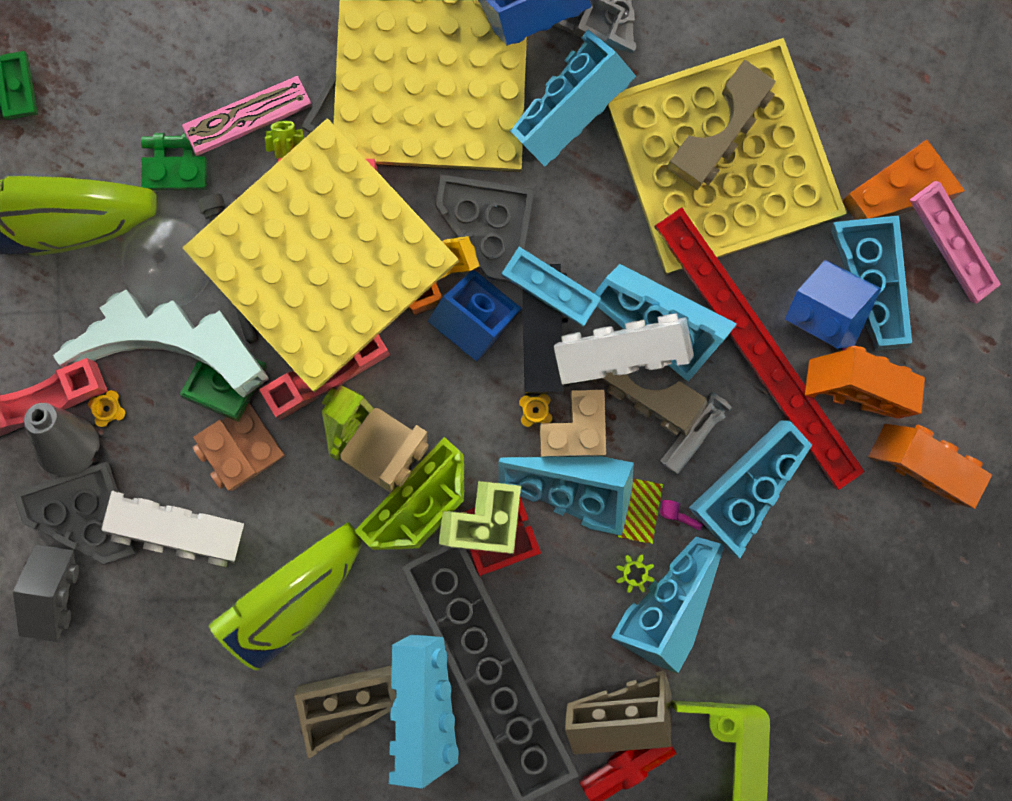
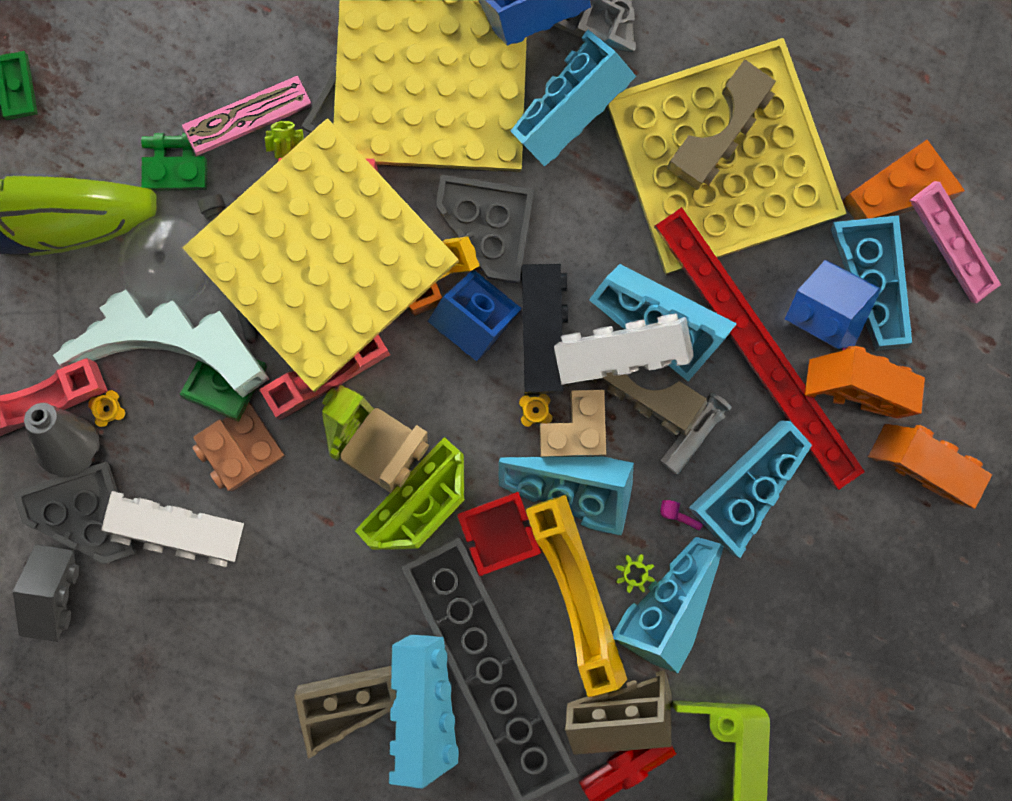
(288, 600): lime panel -> none
(491, 525): yellowish green brick -> none
(551, 286): medium azure plate -> none
(594, 642): none -> yellow arch
(642, 511): clear neon green sticker -> none

